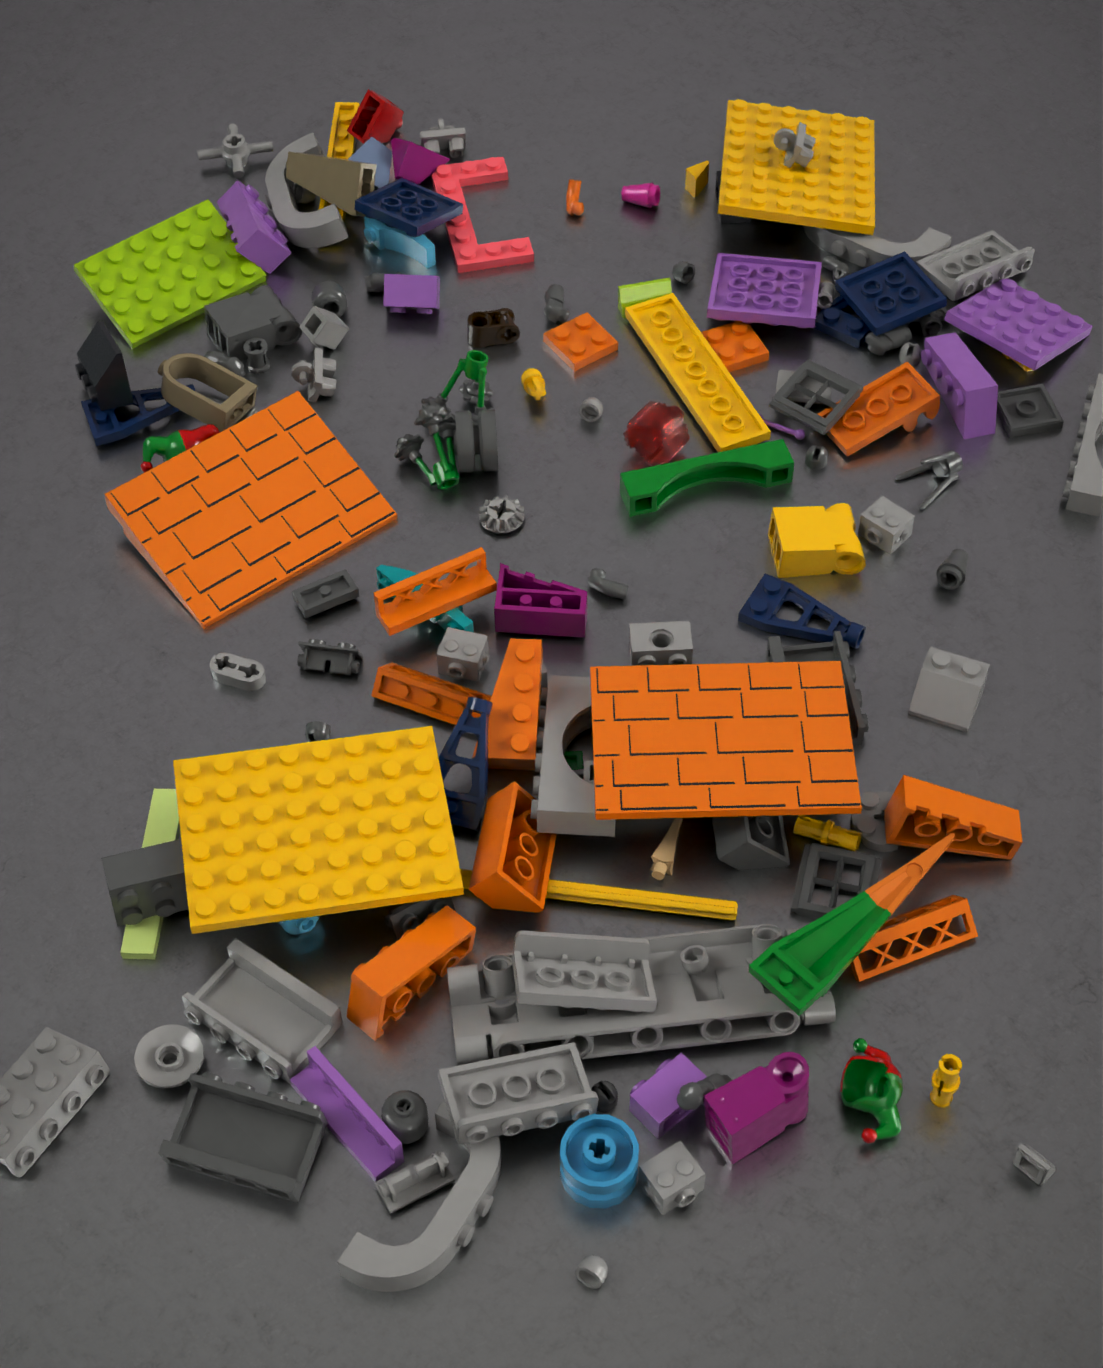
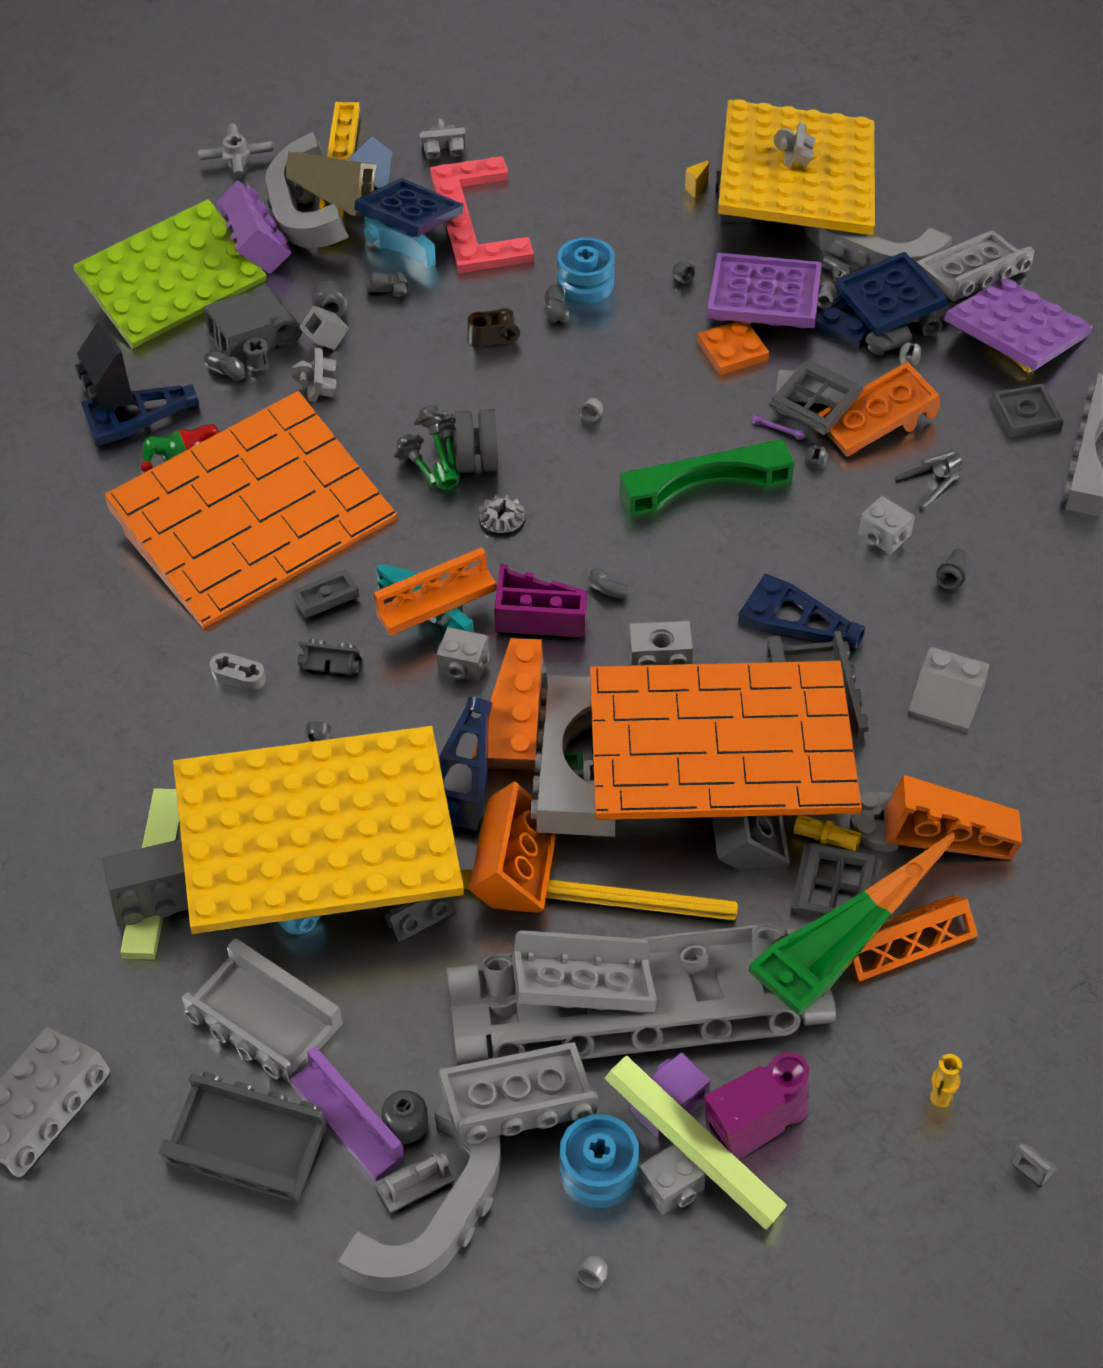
(167, 1043): light grey dish -> none
(187, 365): dark tan window -> none
(375, 118): red torso -> none
(407, 969): orange wedge -> none
(411, 291): medium lavender brick -> none
(414, 161): magenta slope -> none
(423, 693): orange fence -> none
(473, 391): plant -> none
(533, 383): yellow axle -> none
(572, 198): orange arm -> none
(580, 341): orange plate -> none
(586, 270): none -> dark azure wheel
(604, 1104): dark grey hinge -> none
(640, 292): lime slope -> none
(642, 194): dark pink cone -> none
(657, 432): clear red brick -> none
(664, 854): tan piece -> none
(693, 1093): dark grey arm -> none
(696, 1142): none -> yellowish green tile
(697, 373): yellow plate -> none
(814, 541): yellow piece -> none
(875, 1087): green piece -> none
(962, 384): medium lavender wedge -> none

